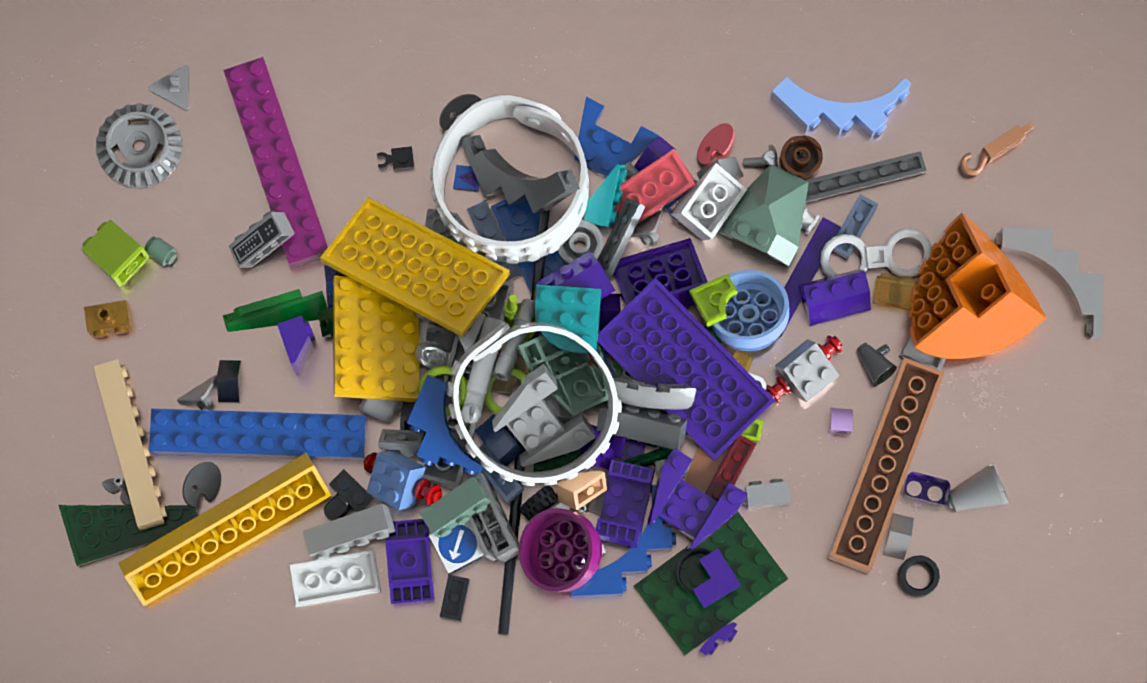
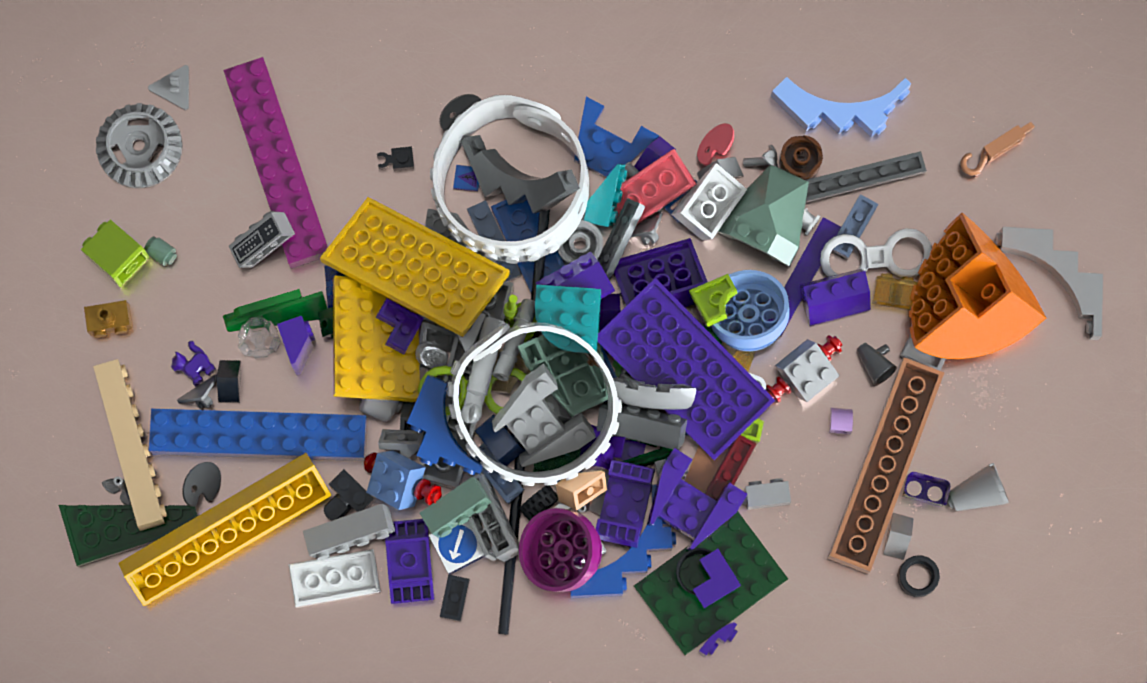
(197, 364): none -> dark purple animal
(258, 337): none -> clear piece
(404, 323): none -> dark purple tile

